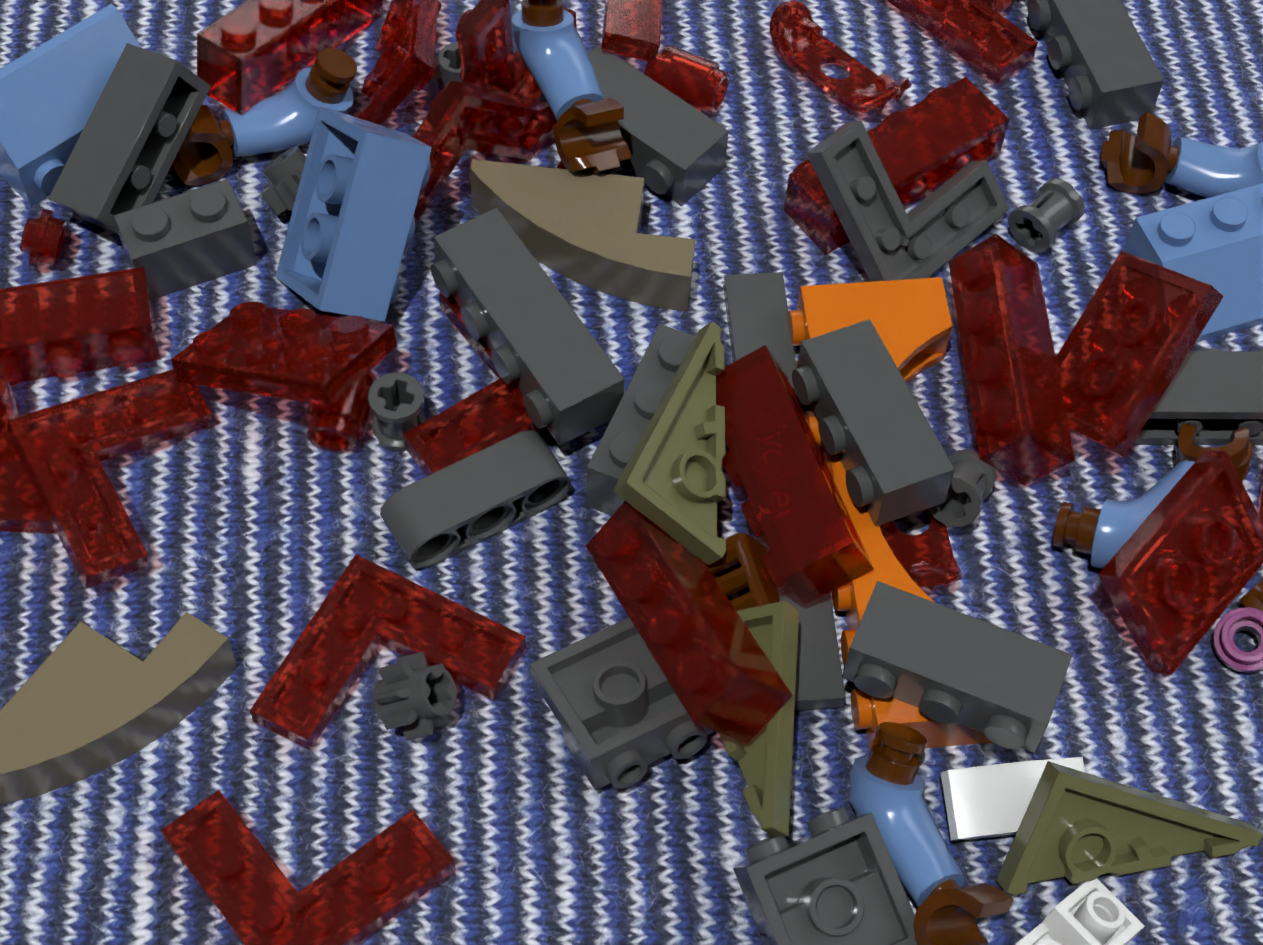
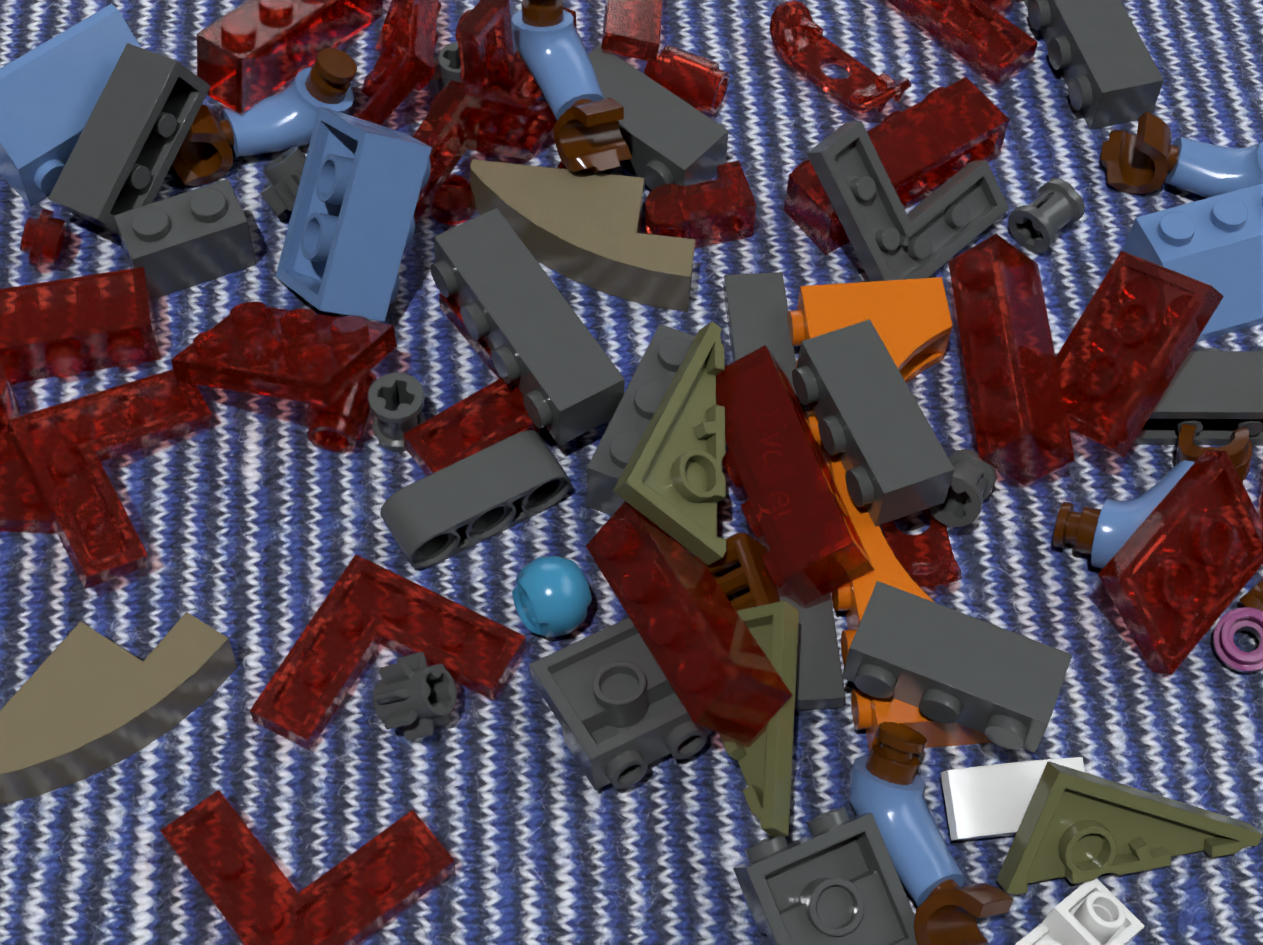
(453, 201): none -> clear red hinge
(551, 596): none -> dark azure piece
(704, 211): none -> clear red leg

